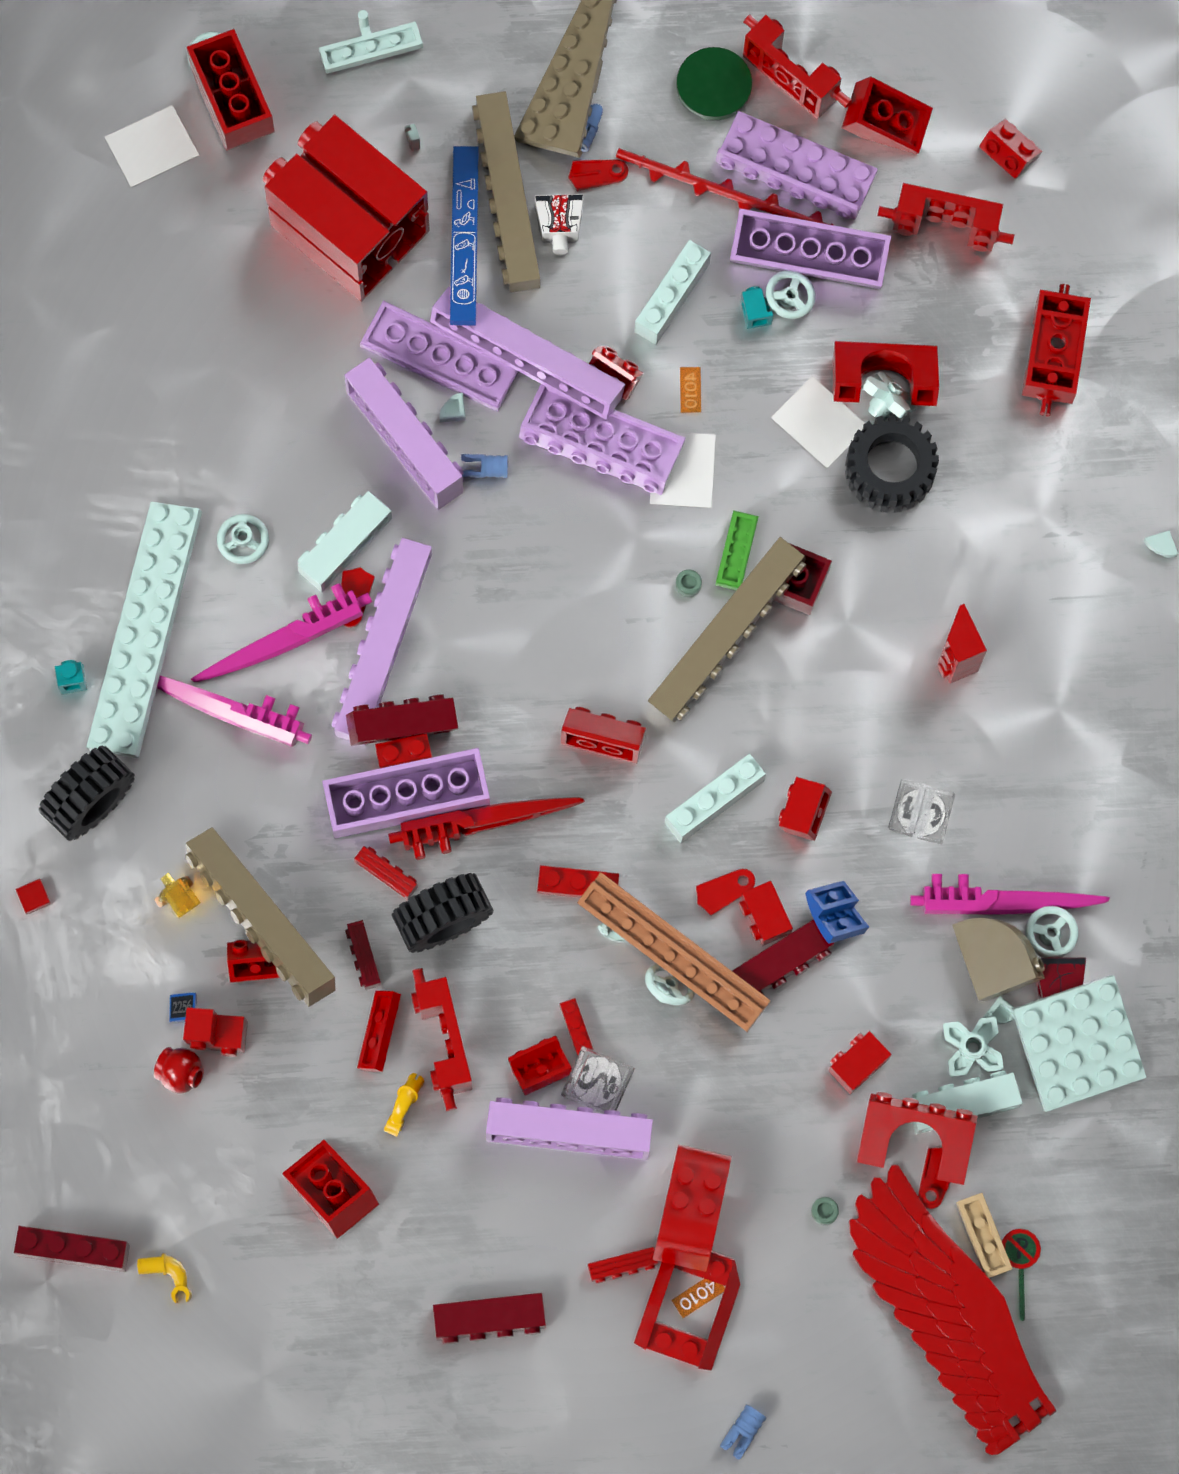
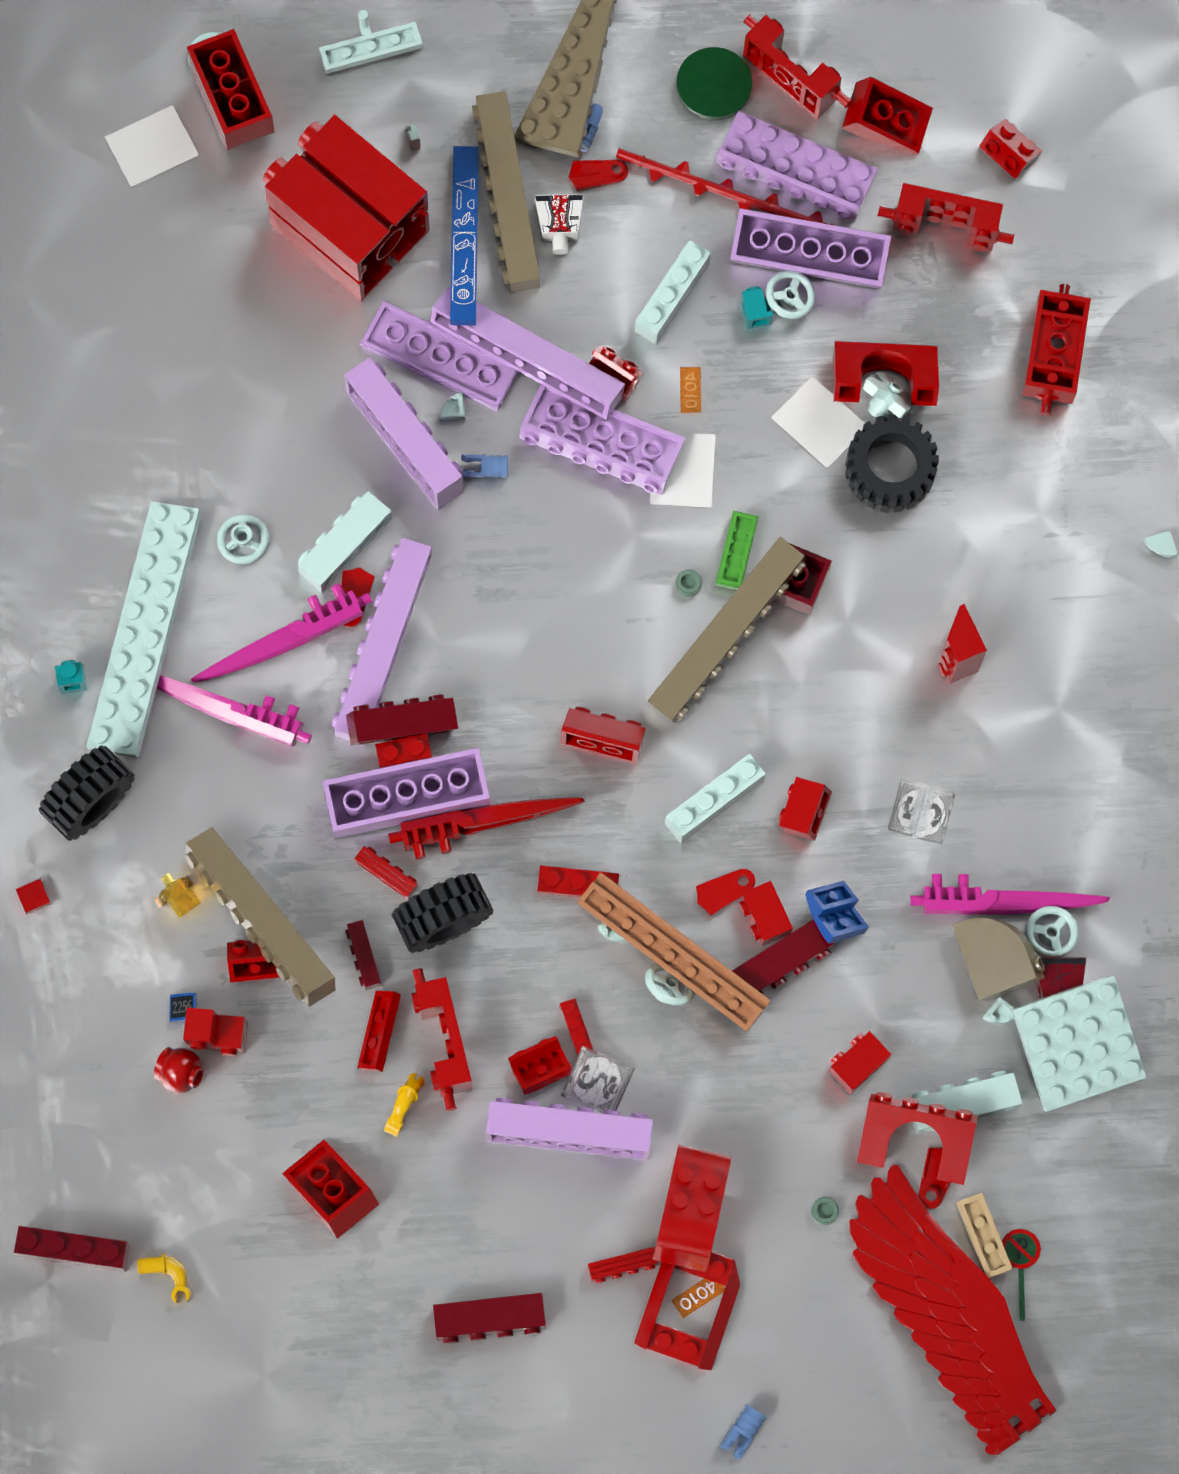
(982, 1034): light aqua plant -> none

